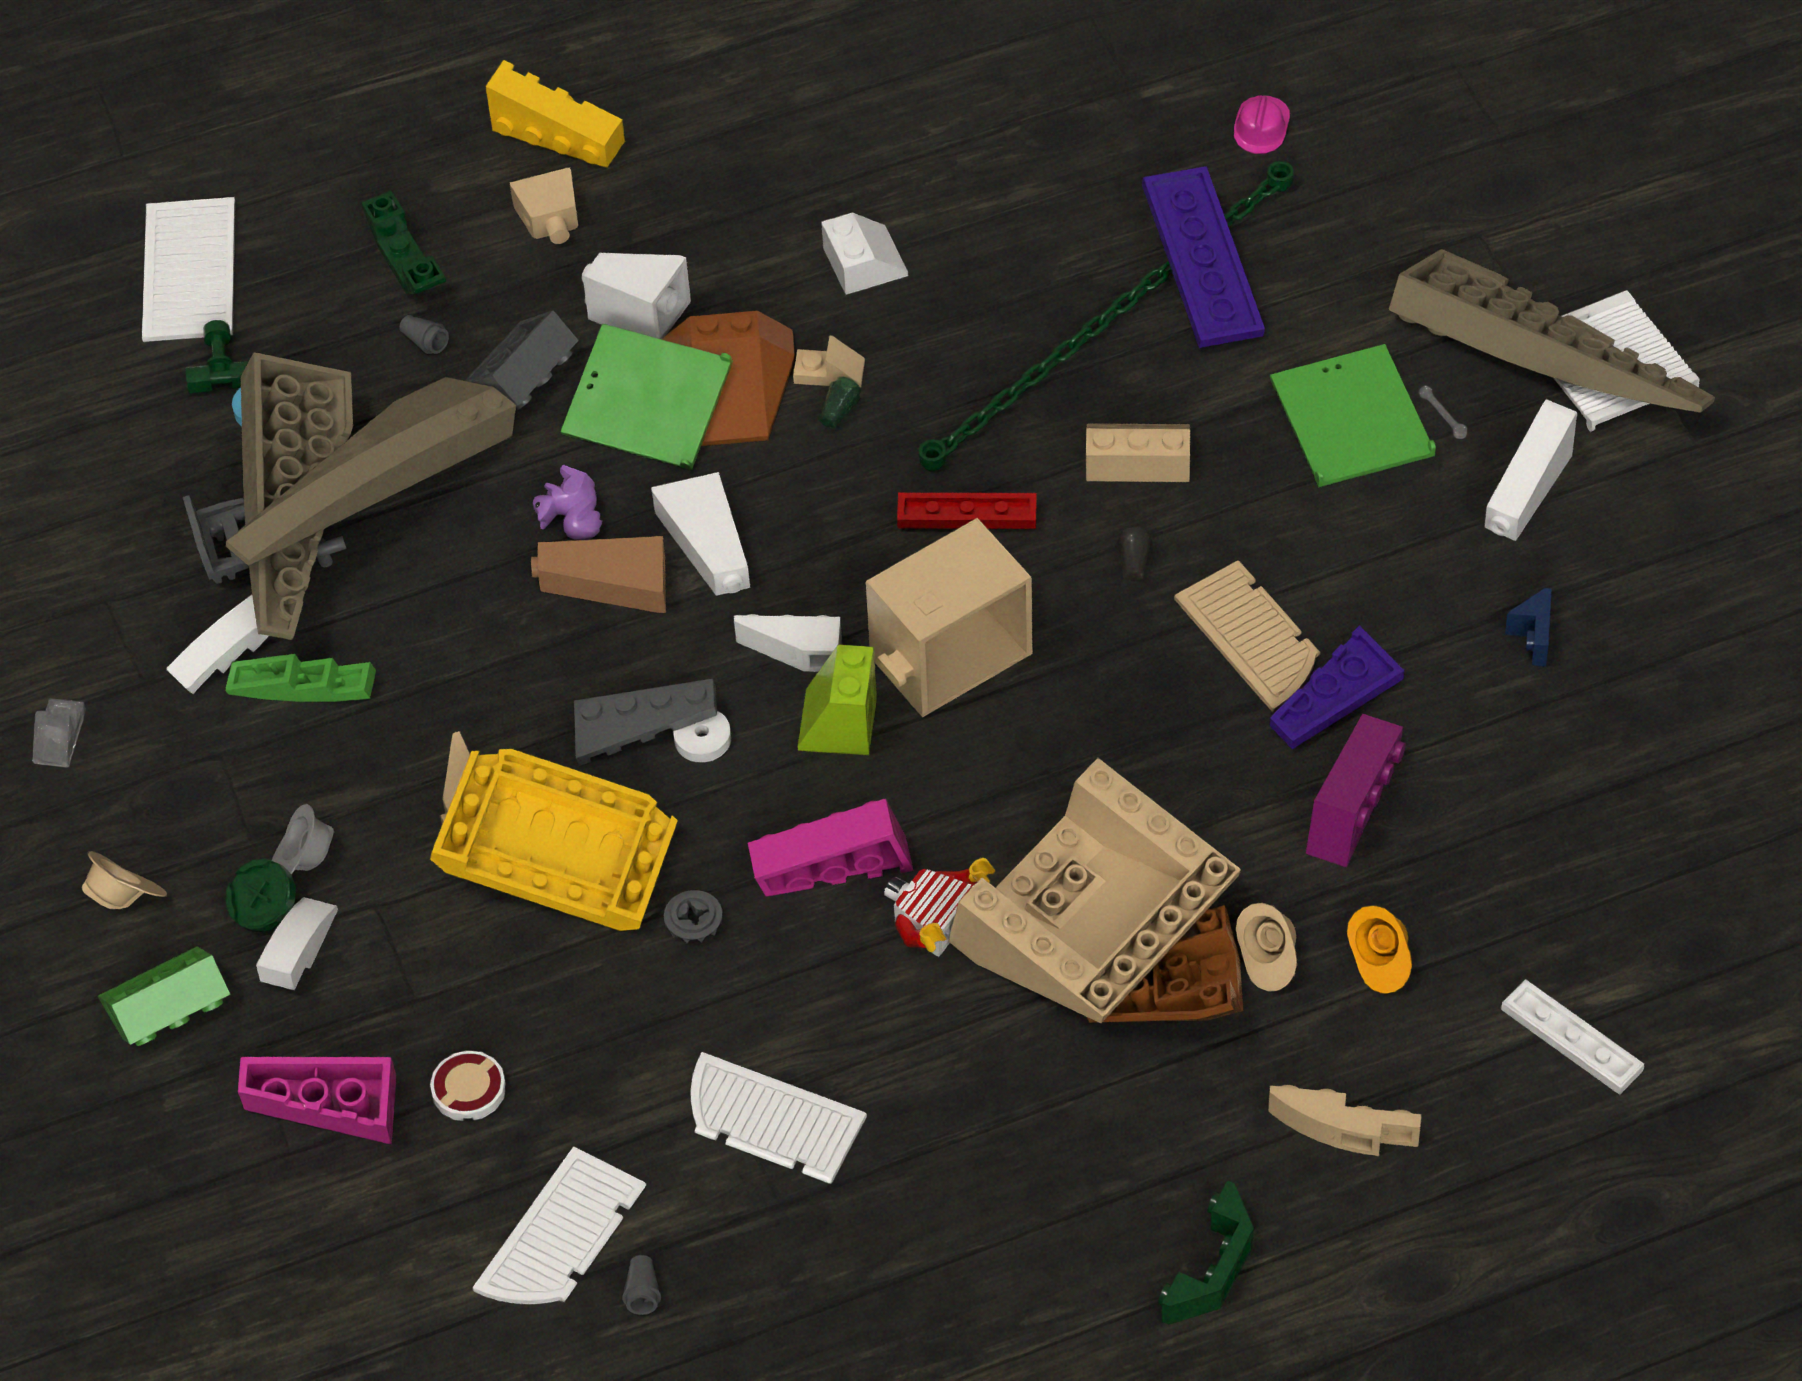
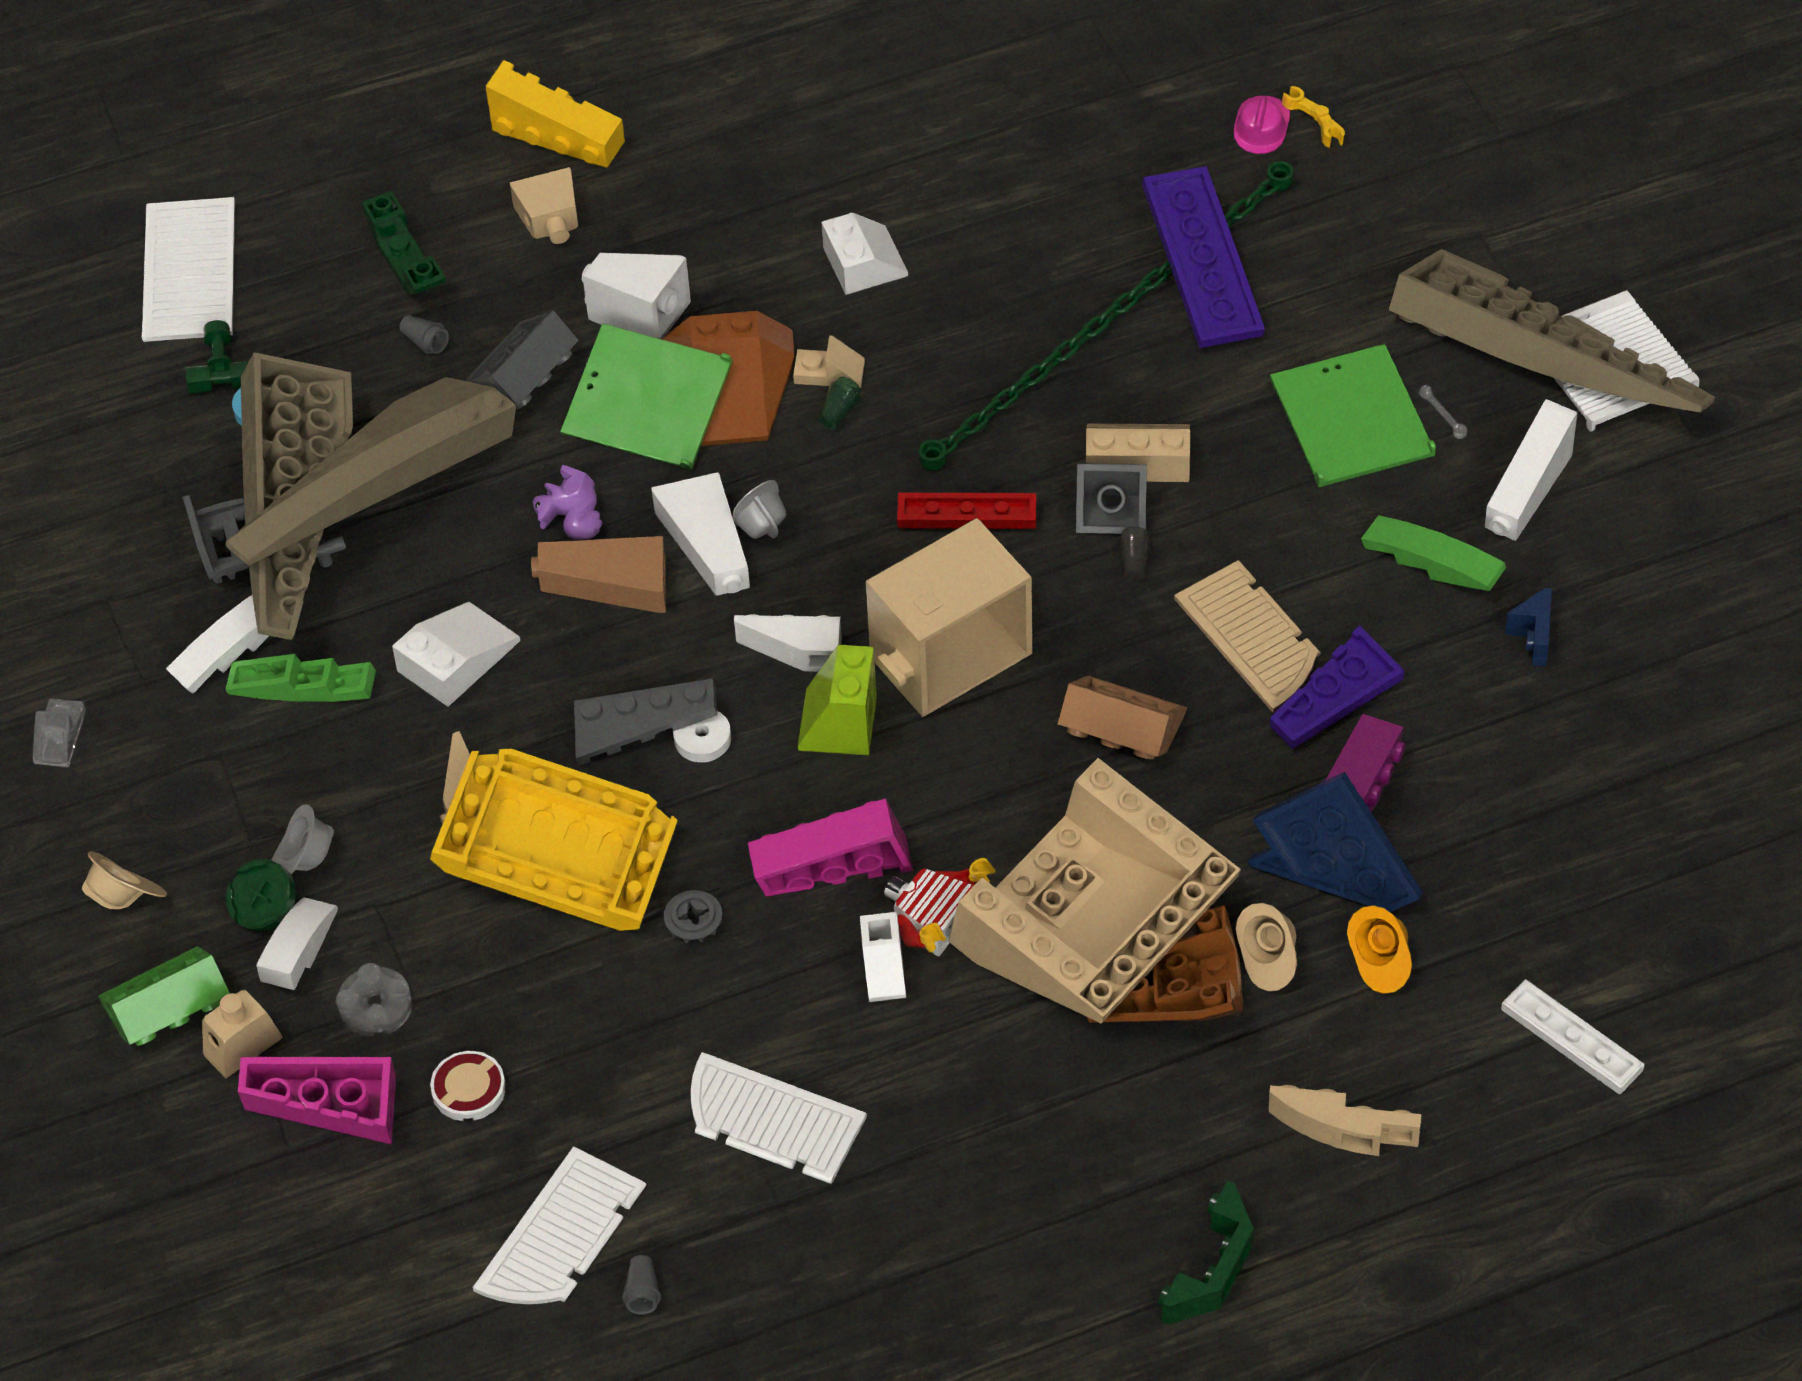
(236, 1031): none -> tan torso
(372, 982): none -> clear plate
(452, 651): none -> white slope
(760, 511): none -> light grey piece
(883, 956): none -> white slope
(1110, 497): none -> dark grey slope
(1120, 716): none -> medium nougat slope
(1320, 113): none -> yellow piece
(1334, 845): none -> dark blue wing
(1439, 554): none -> bright green slope

